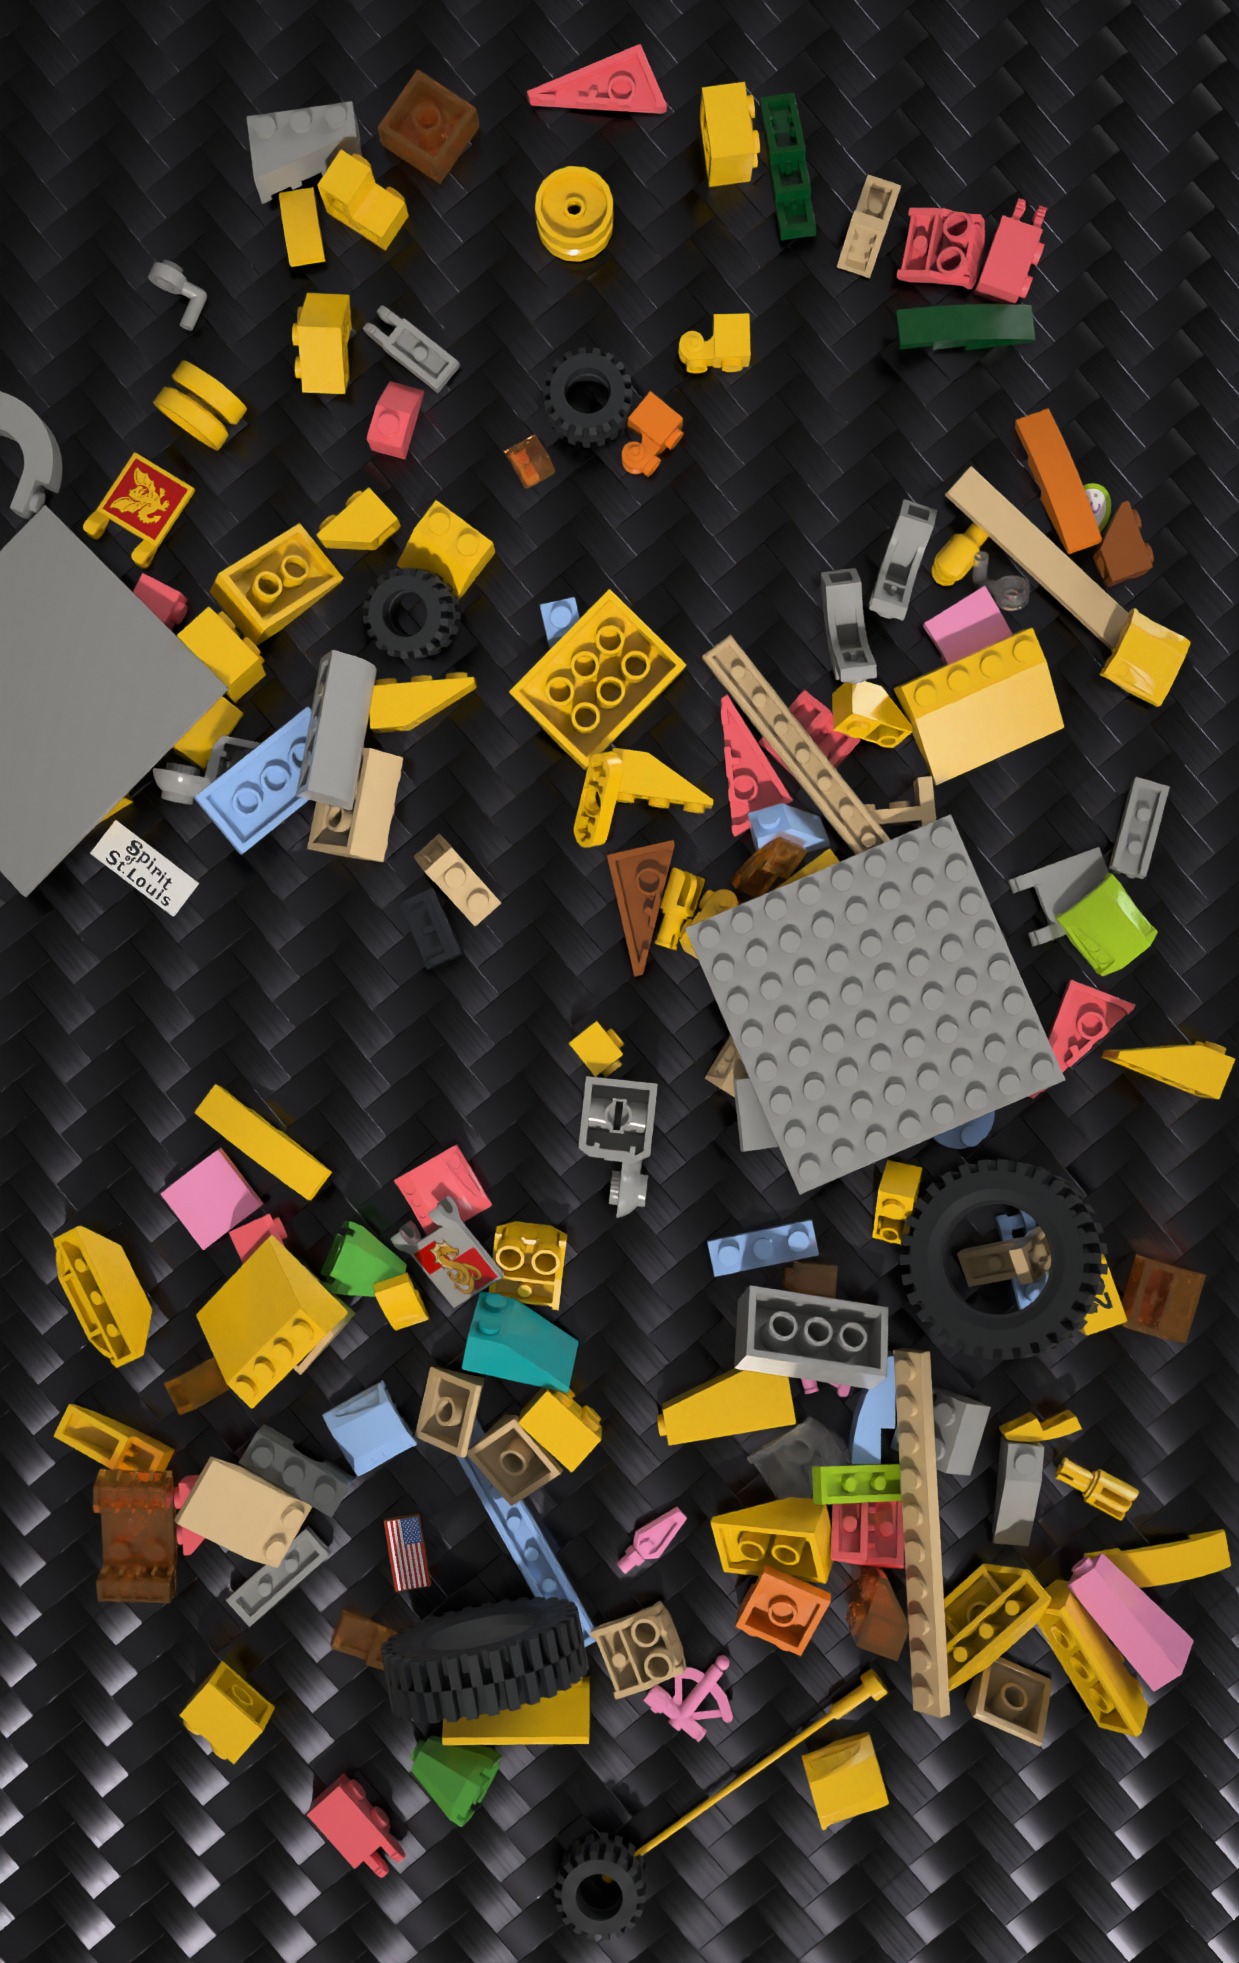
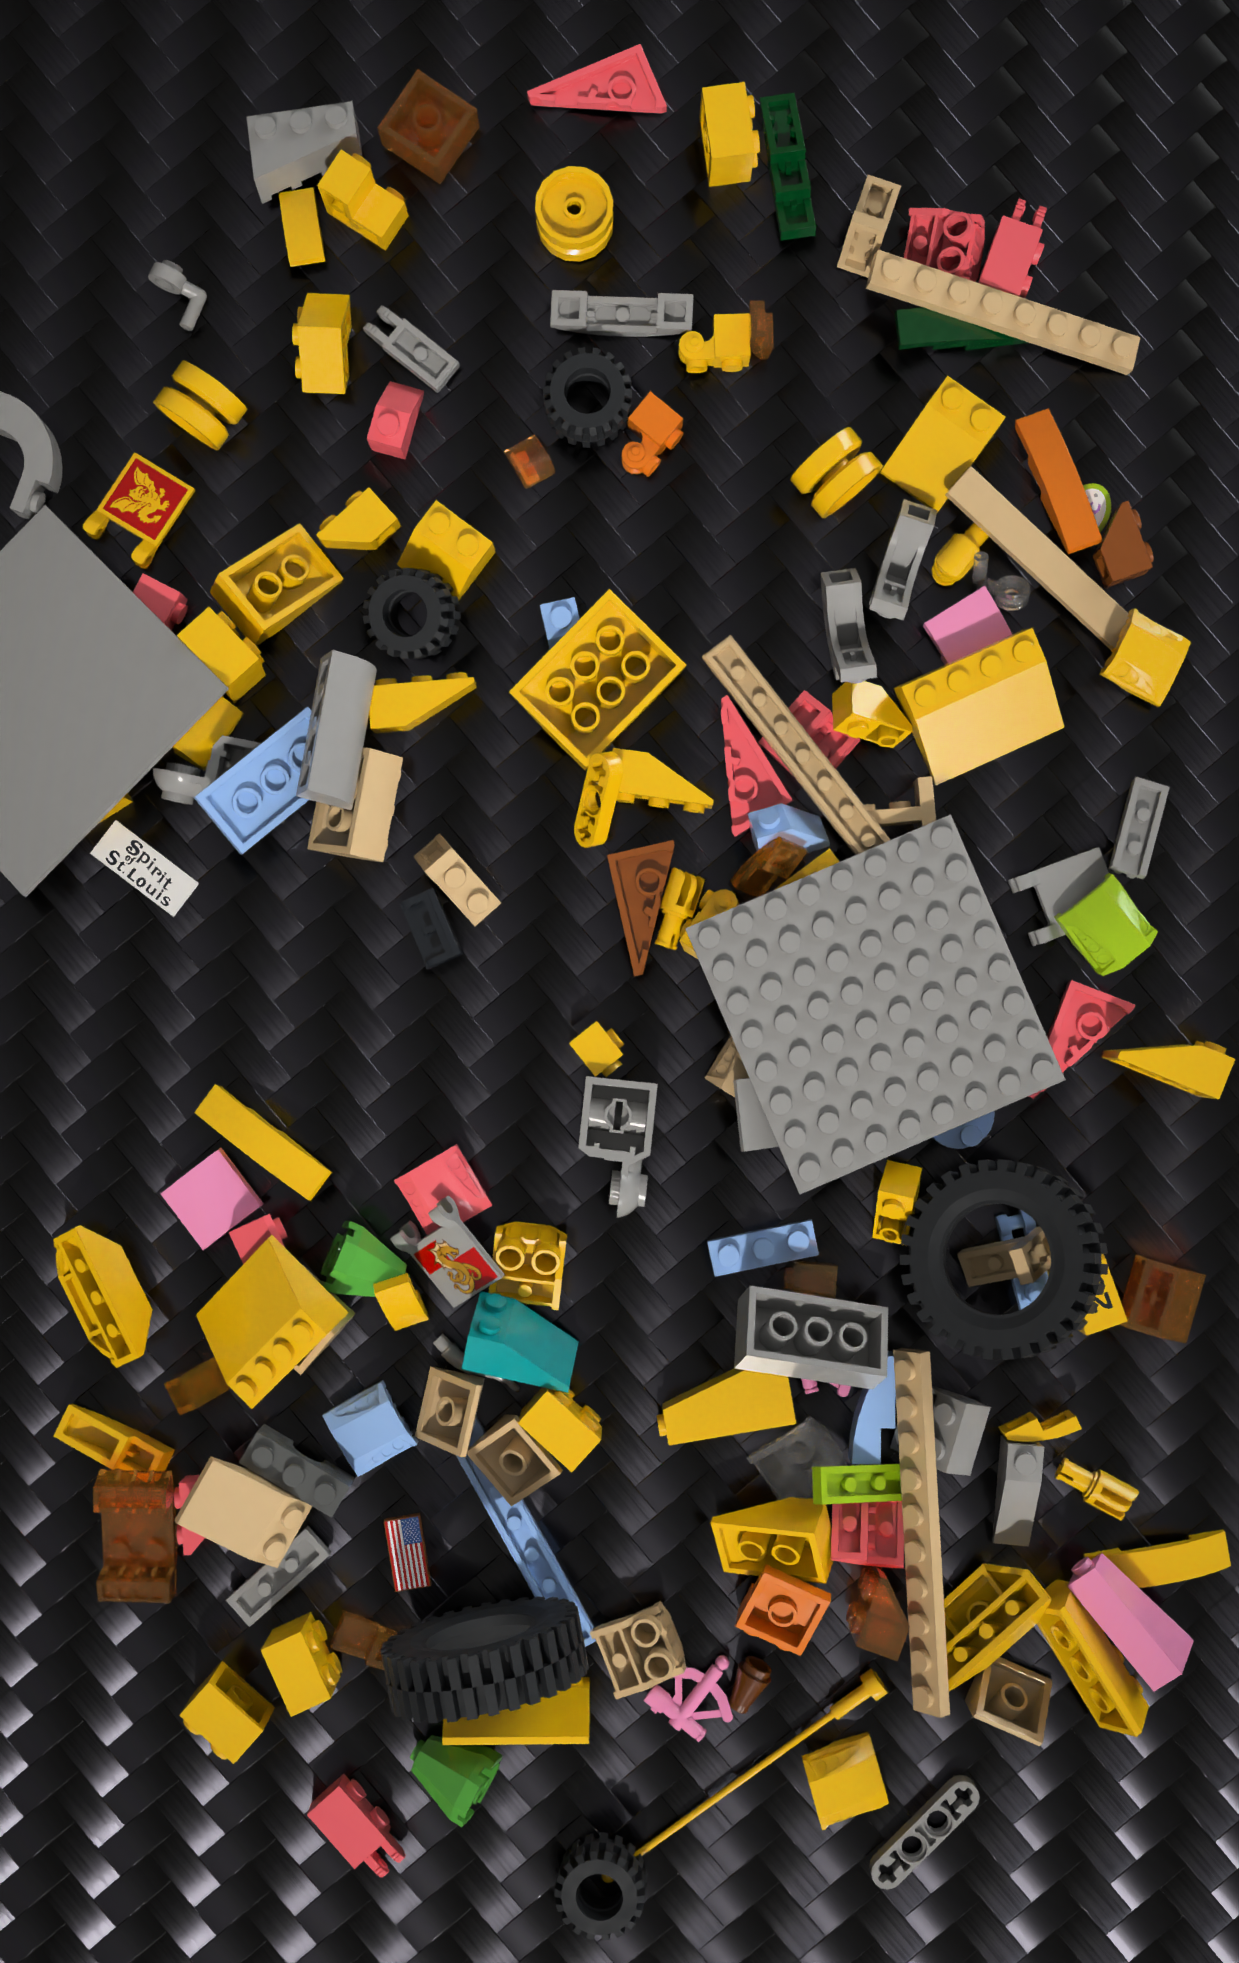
(302, 1663): none -> yellow brick
(455, 1357): none -> light grey animal
(621, 315): none -> light grey slope
(652, 1539): bright pink piece -> none
(750, 1681): none -> reddish brown cone
(760, 330): none -> clear orange slope
(836, 472): none -> yellow wheel
(929, 1836): none -> light grey beam
(942, 443): none -> yellow slope
(1002, 312): none -> tan plate

